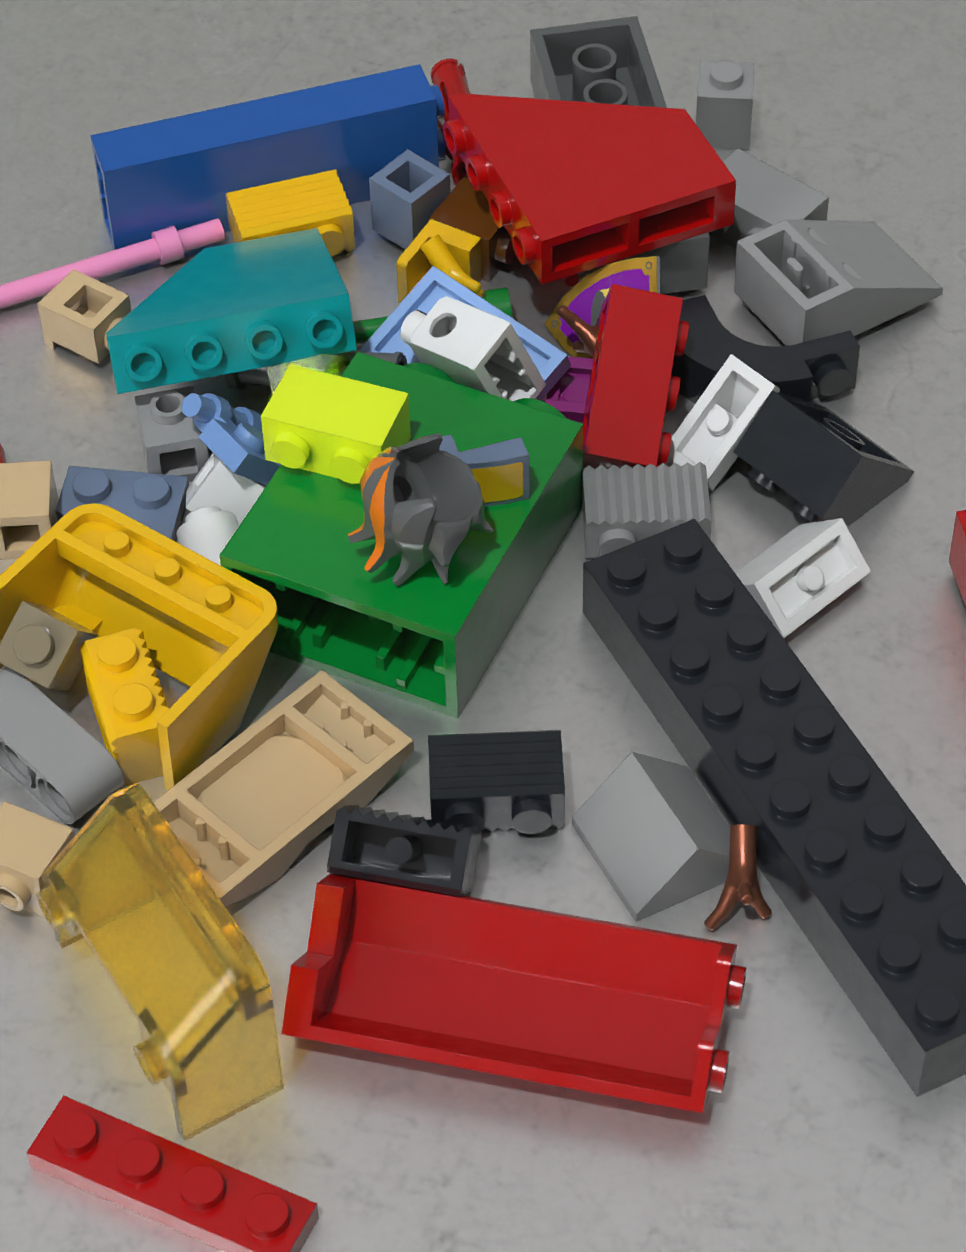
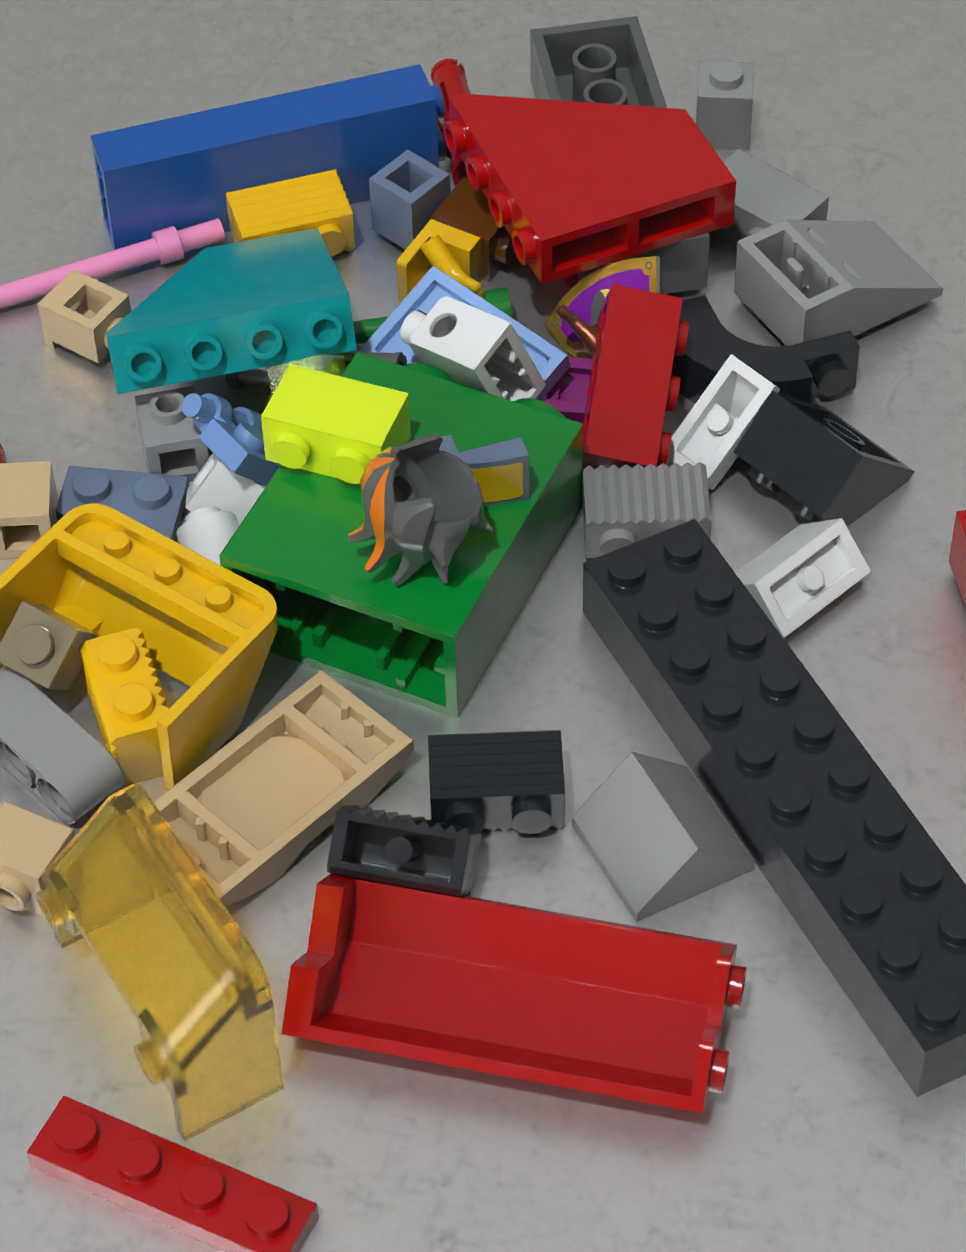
(741, 878): copper bar -> none

